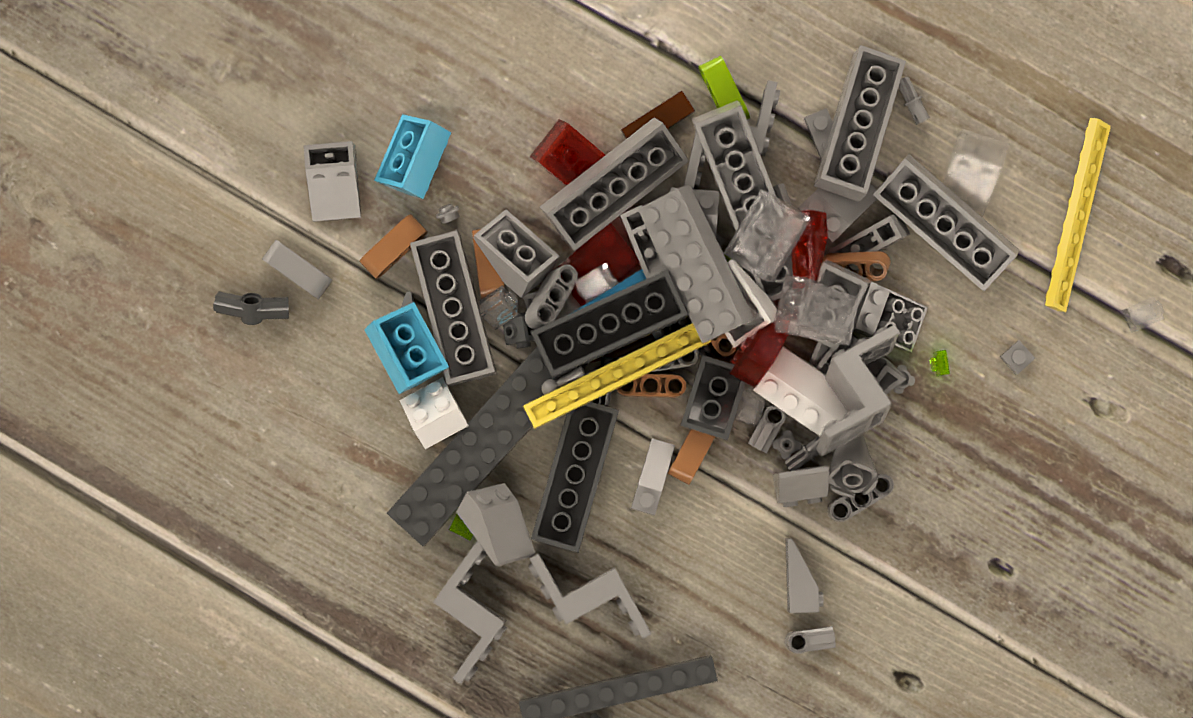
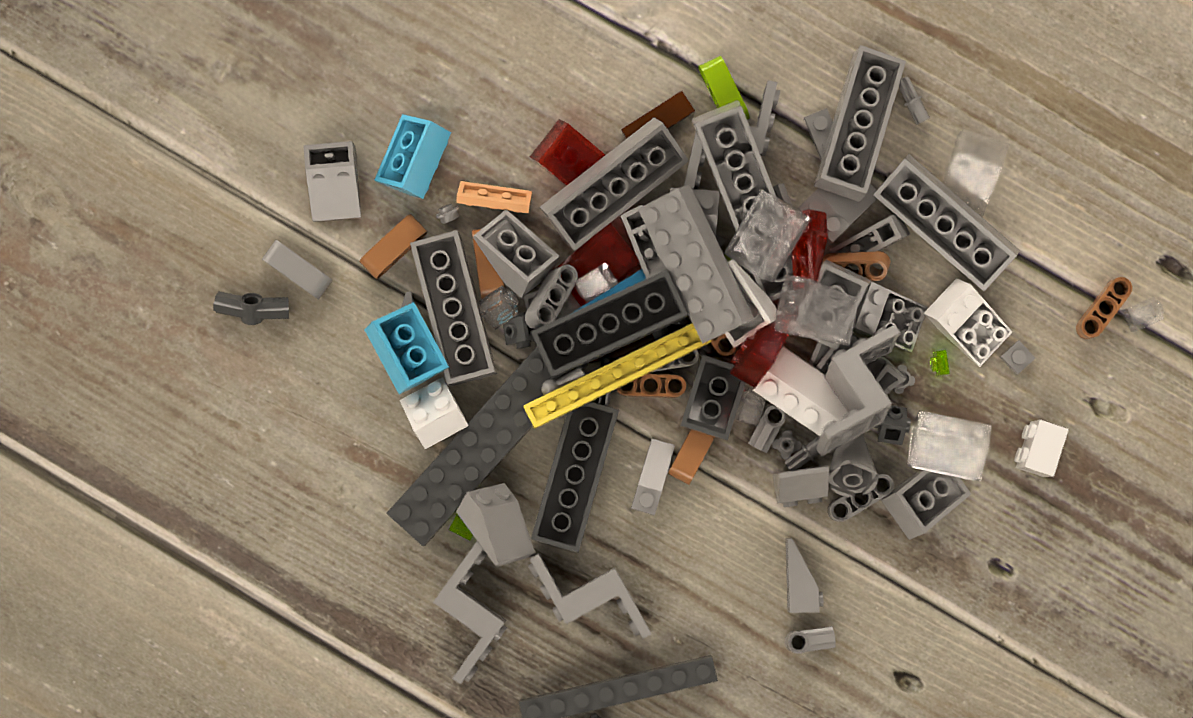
(494, 197): none -> light nougat plate
(894, 426): none -> dark grey brick
(924, 501): none -> light grey slope
(949, 445): none -> clear slope
(968, 321): none -> white slope
(1041, 448): none -> white brick
(1077, 215): light yellow plate -> none
(1114, 303): none -> medium nougat beam

